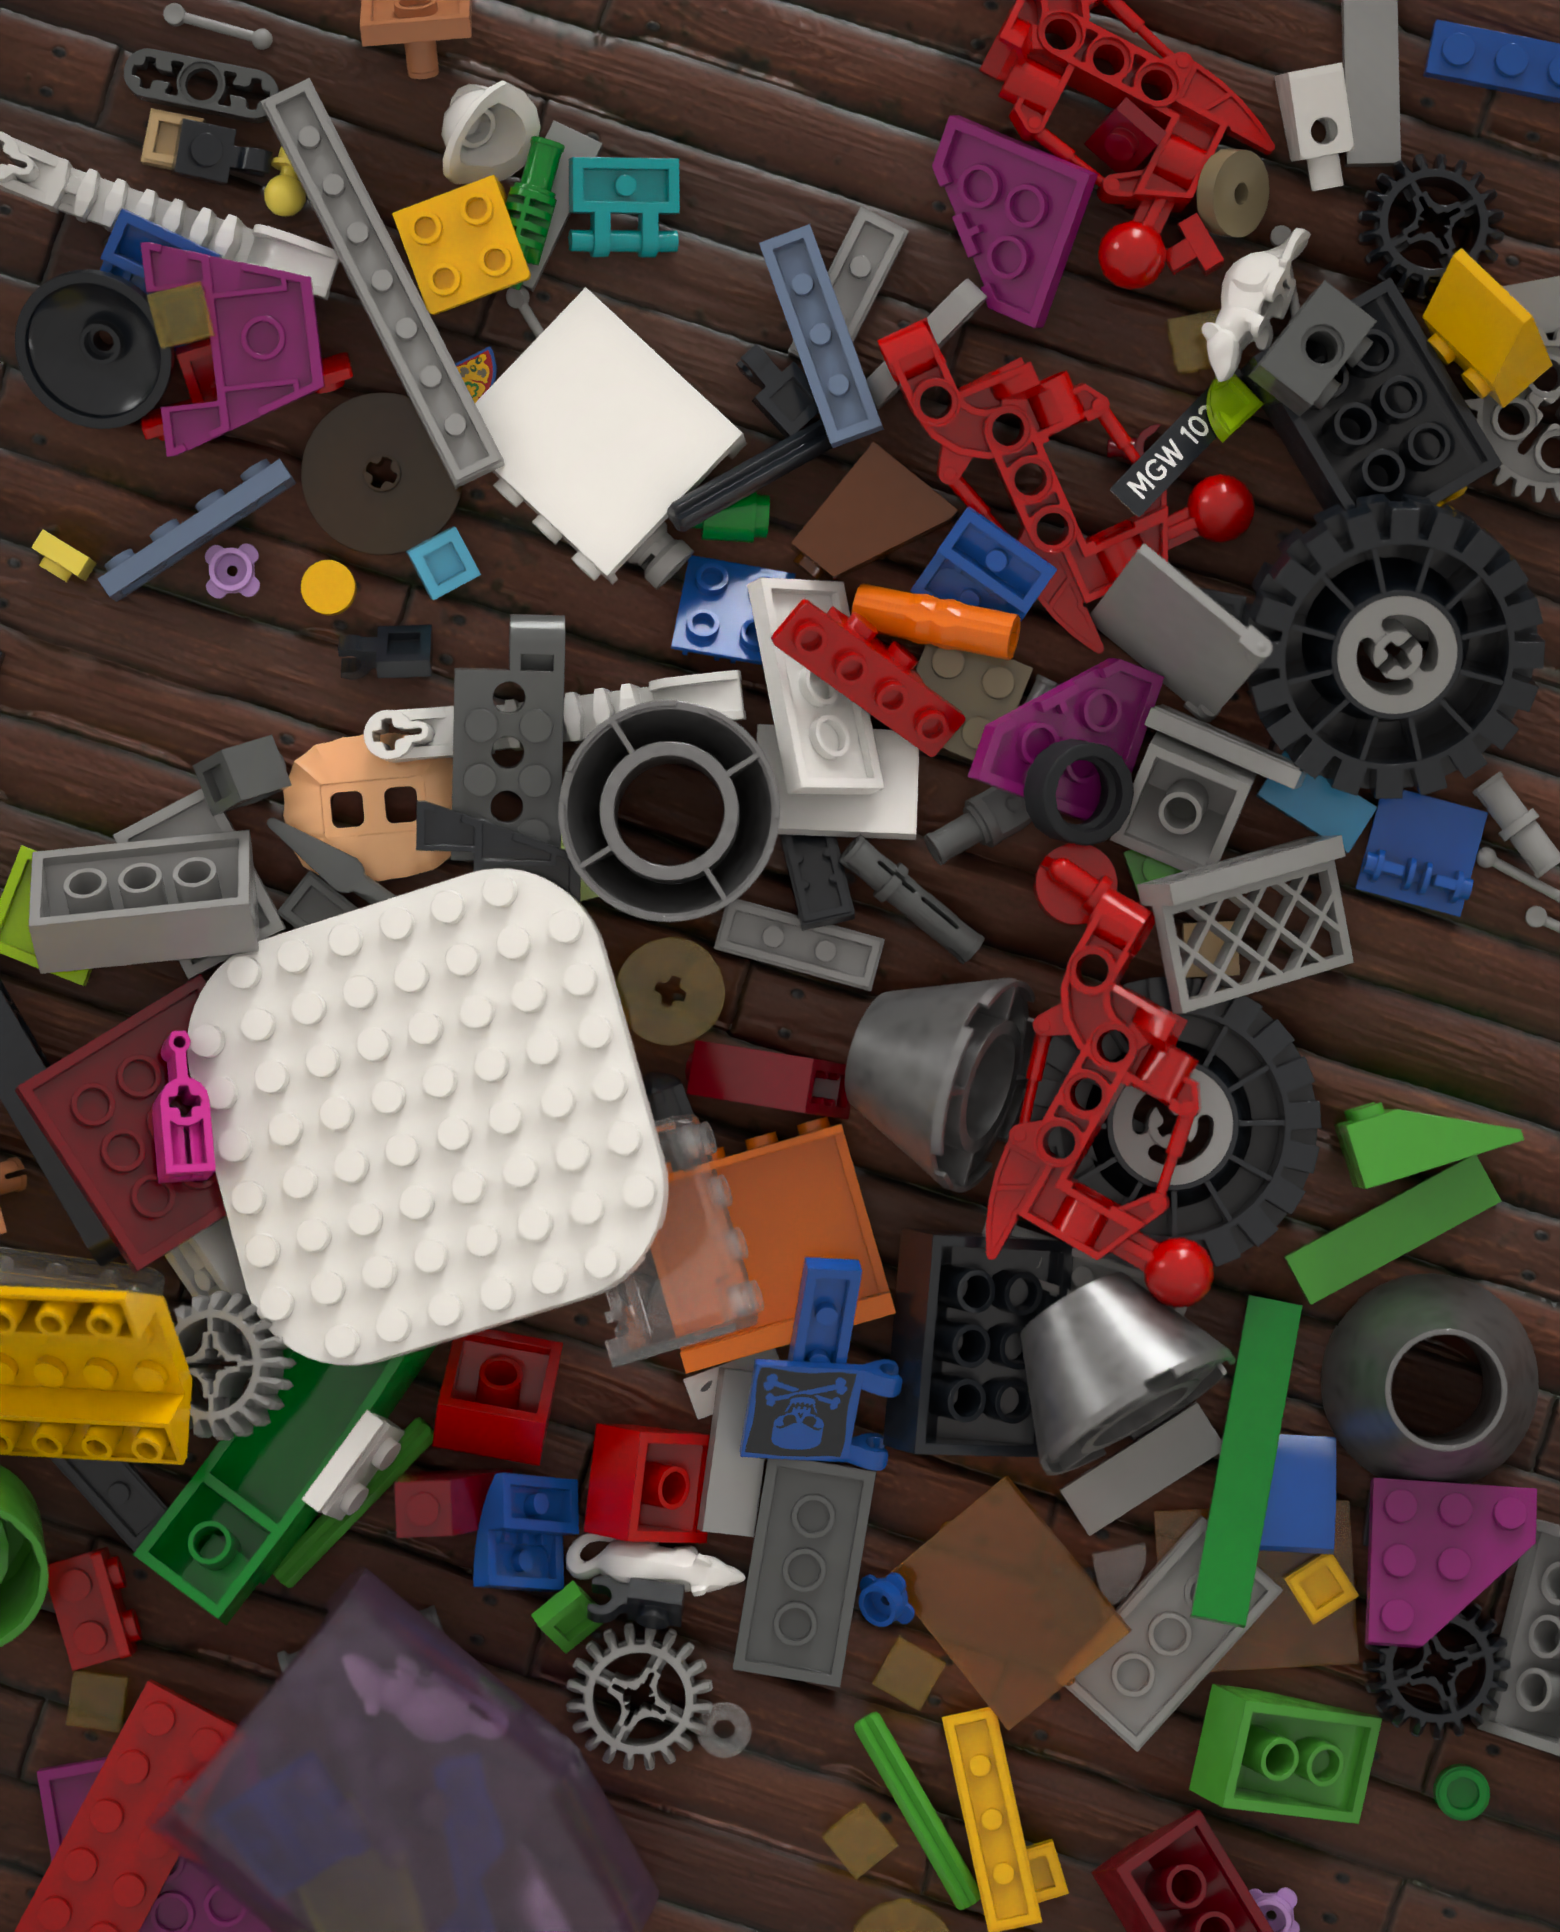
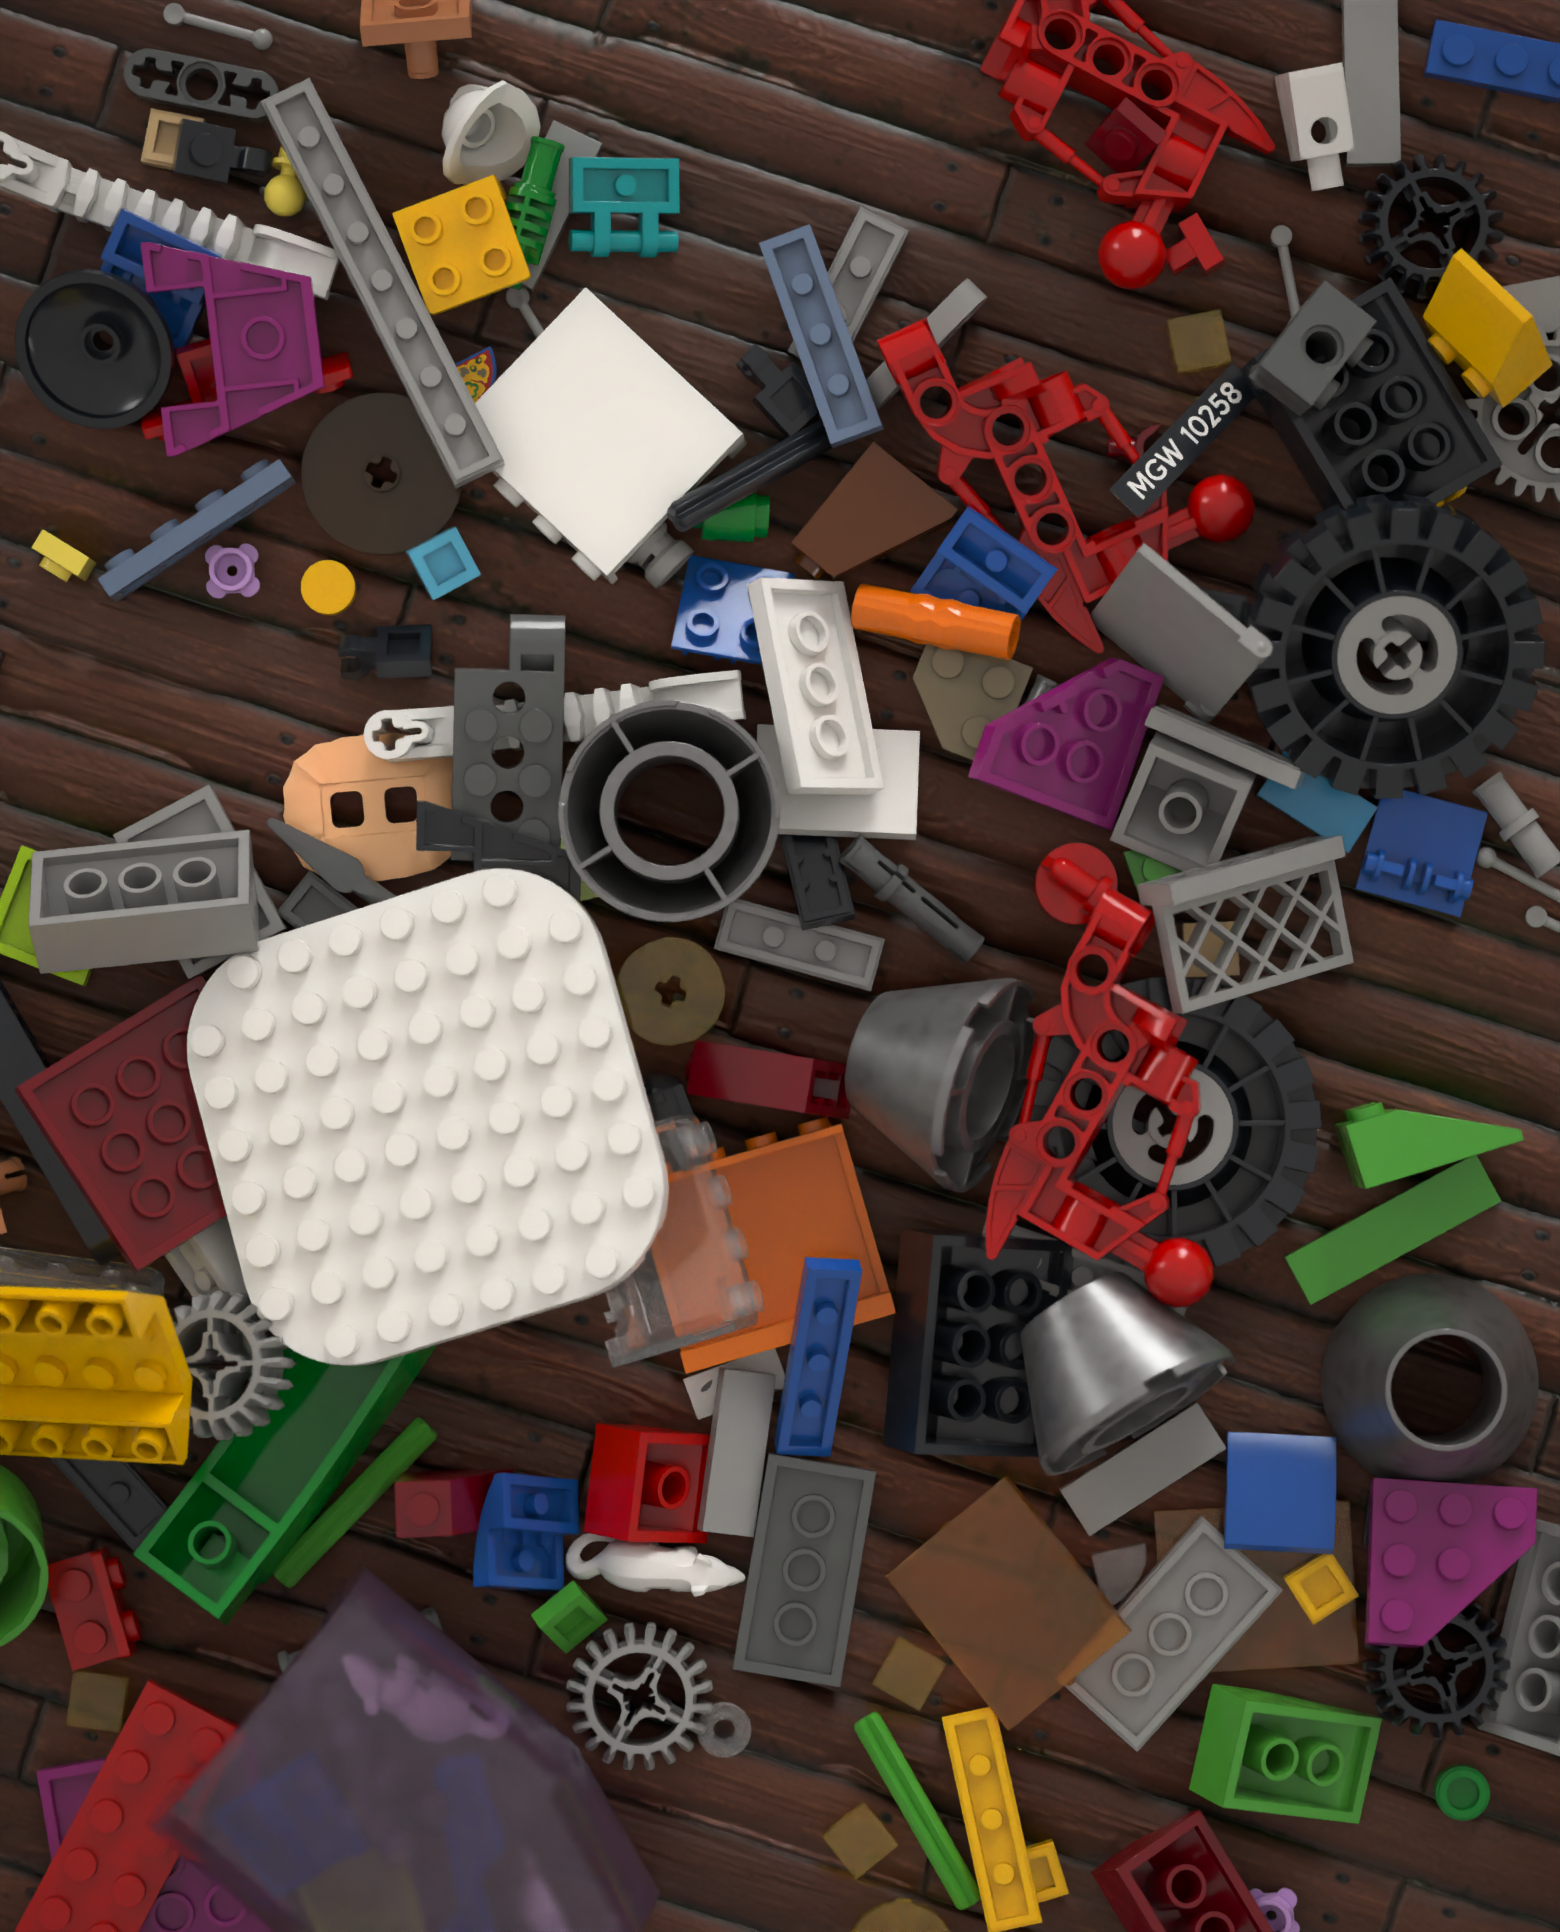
(181, 315): clear yellow tile -> none
(182, 1143): dark pink piece -> none
(242, 775): dark grey brick -> none
(344, 1480): white plate -> none
(498, 1395): red slope -> none
(645, 1601): black plate -> none
(811, 1411): flag -> none
(869, 673): red bracket -> none
(885, 1600): blue plate -> none
(985, 820): dark grey arm -> none
(1012, 214): magenta plate -> none
(1114, 799): black tyre -> none
(1230, 406): lime tile -> none
(1233, 192): dark tan piece -> none
(1246, 1461): green tile -> none
(1251, 295): white animal -> none

